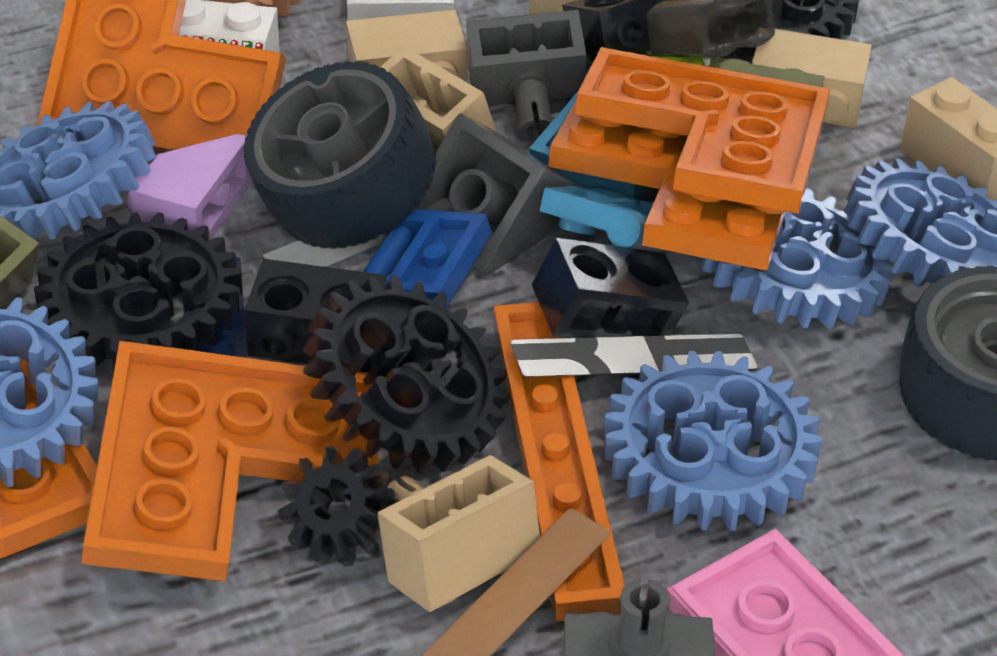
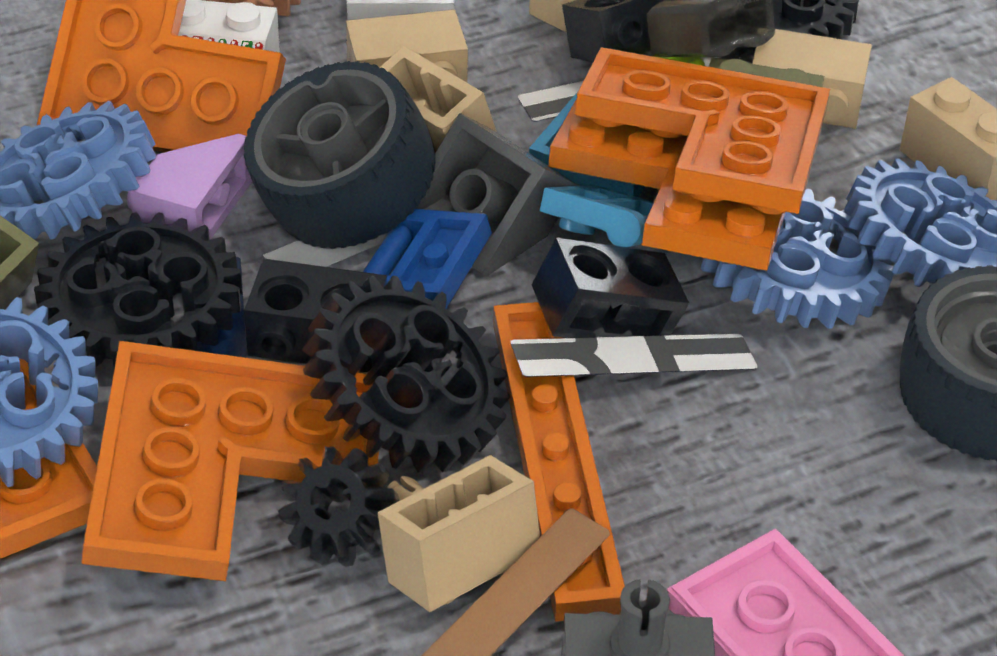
(527, 63): dark grey brick -> none
(711, 440): medium blue gear -> none

